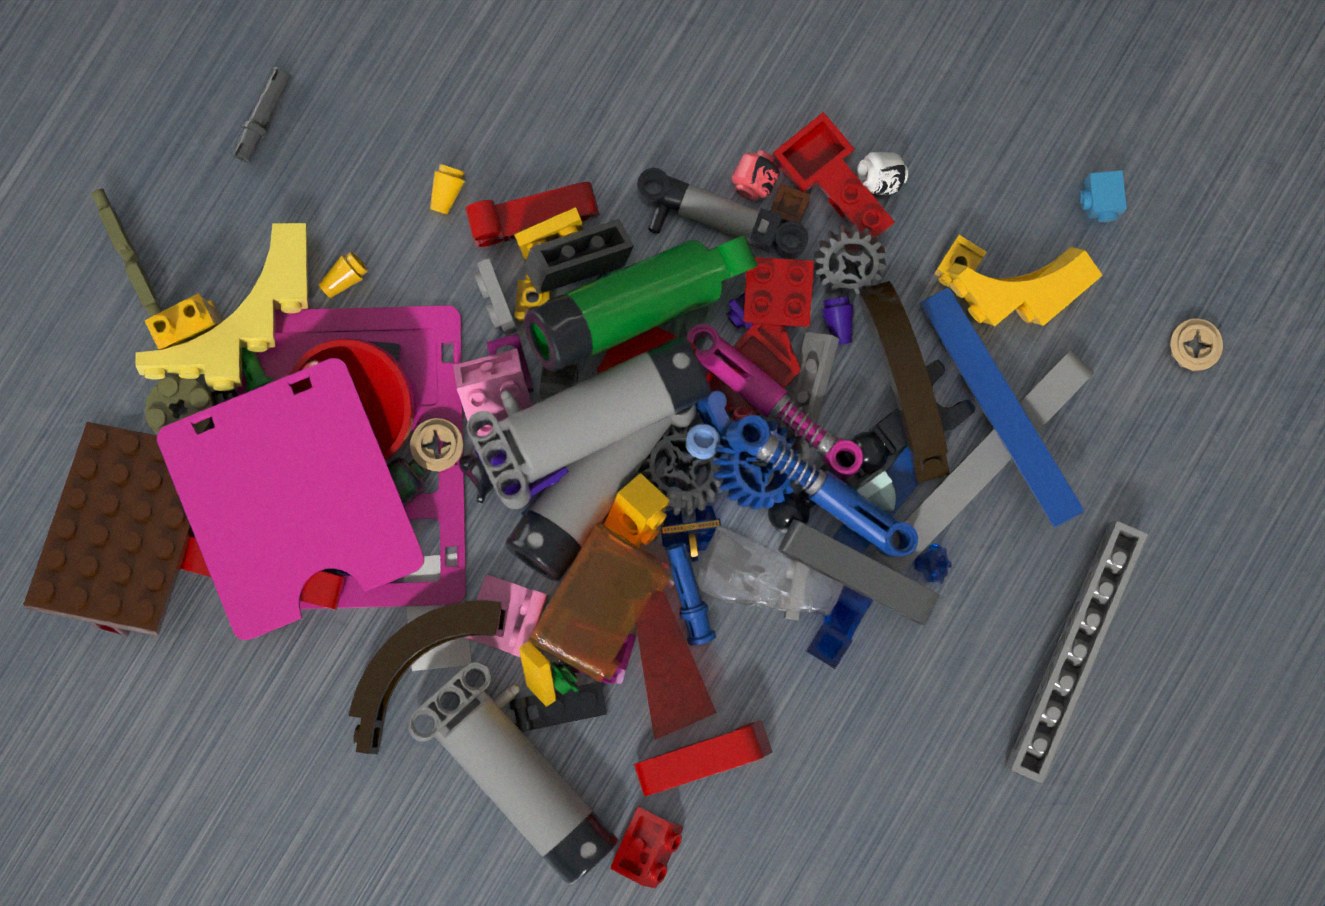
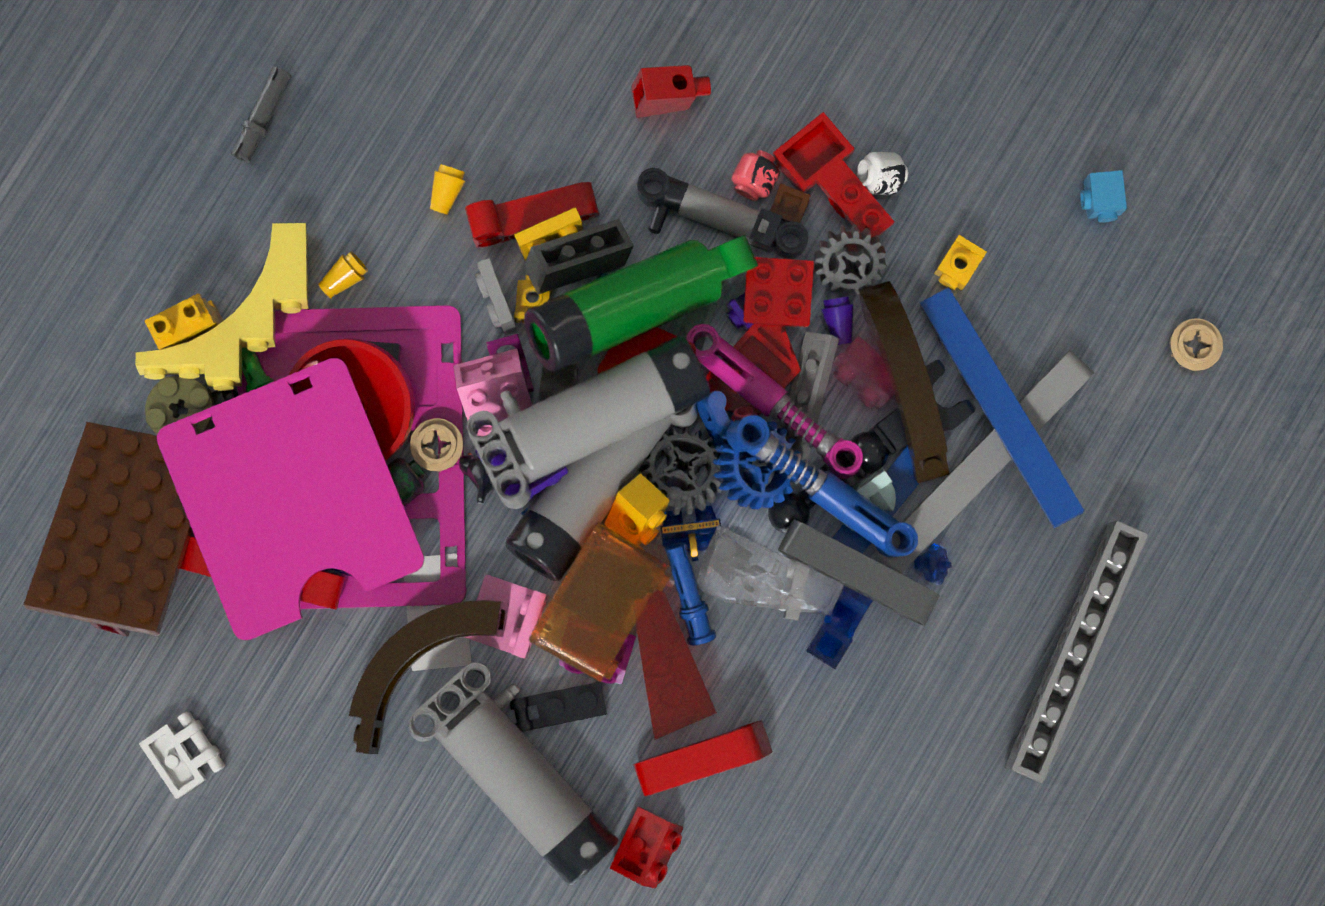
(125, 248): olive piece -> none
(174, 761): none -> white plate
(537, 673): yellow tile -> none
(563, 678): green plate -> none
(667, 89): none -> red torso
(702, 441): light blue tile -> none
(865, 372): none -> clear pink bracket
(1033, 295): yellow arch -> none

